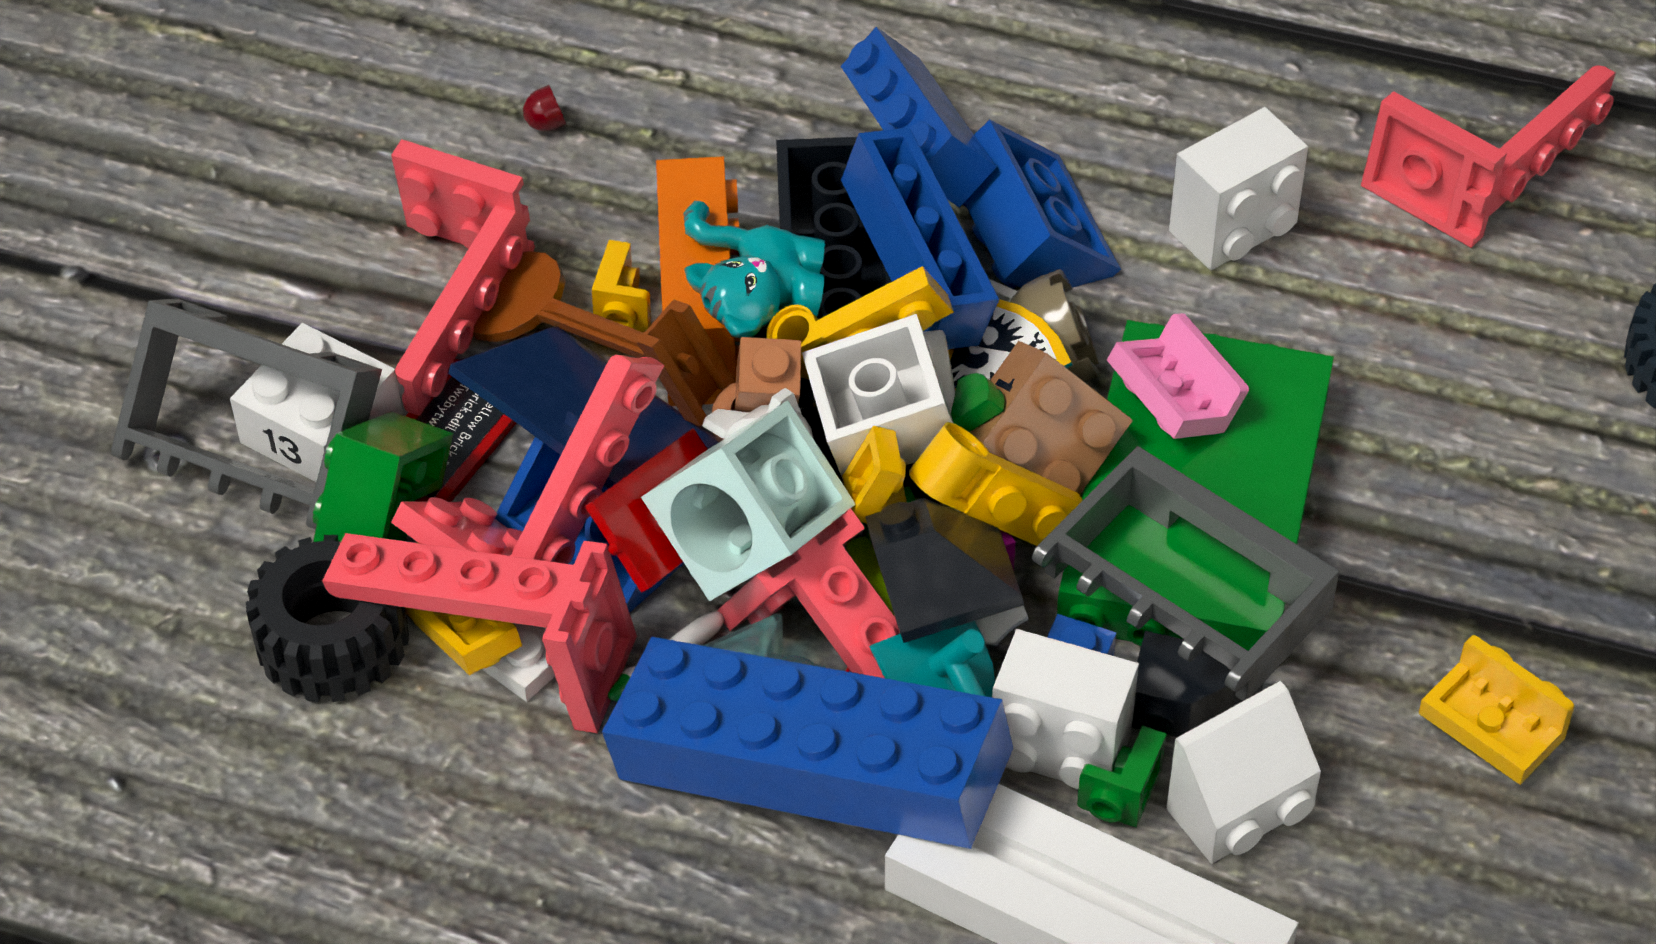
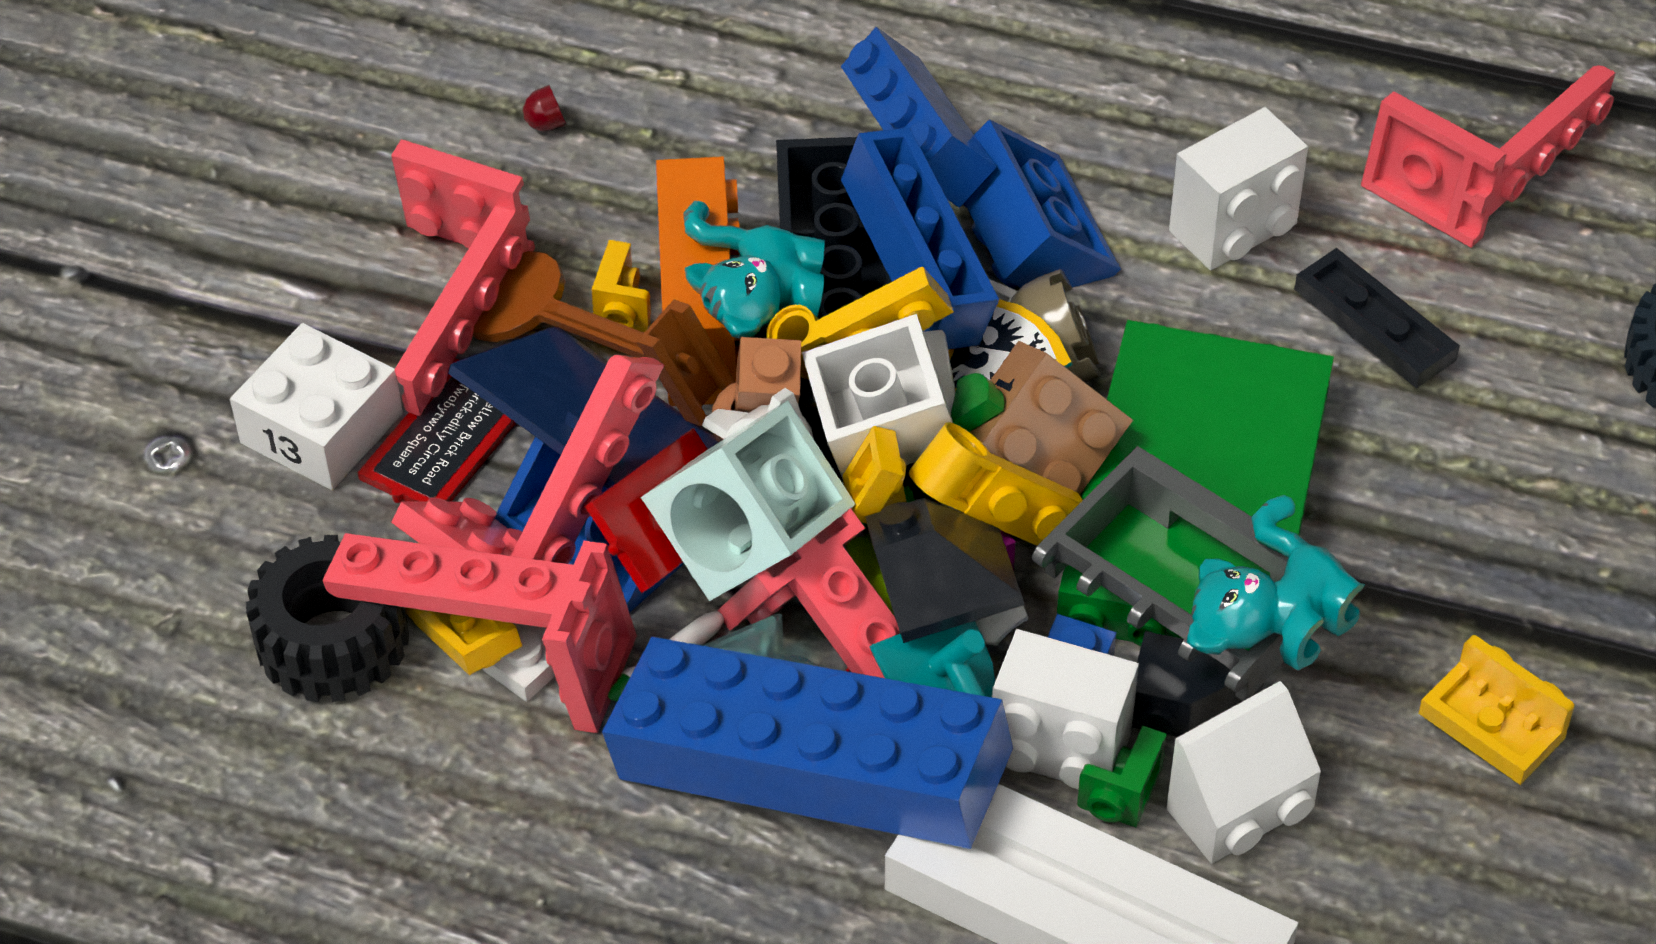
(149, 374): dark grey hinge -> none
(374, 471): green brick -> none
(1181, 379): bright pink bracket -> none
(1245, 606): none -> teal animal
(1376, 317): none -> black plate

